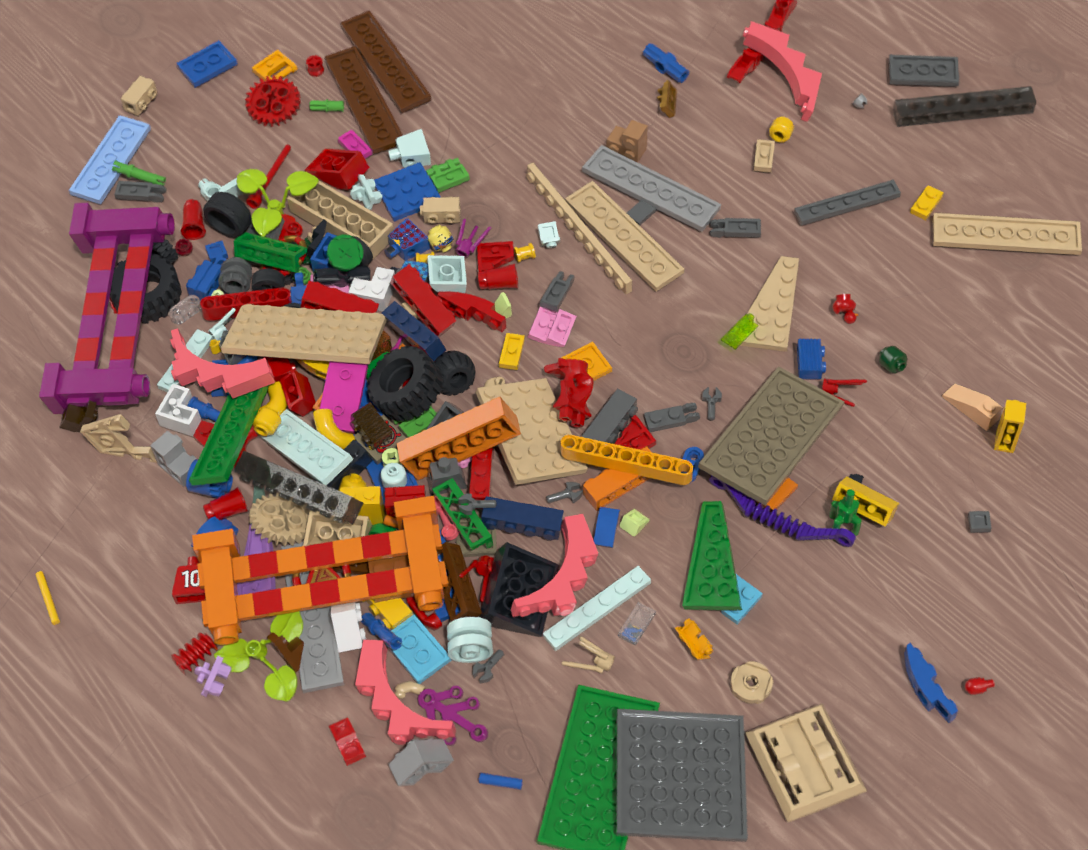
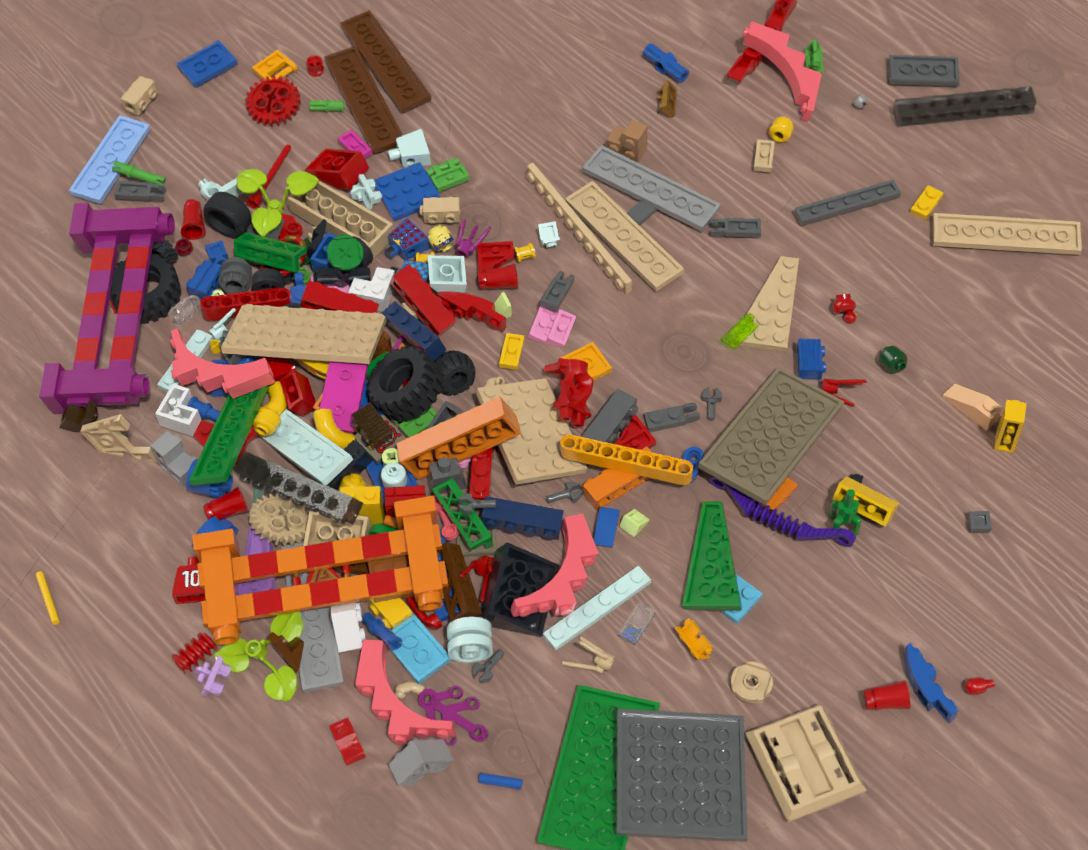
(814, 57): none -> bright green hinge
(888, 697): none -> red plant

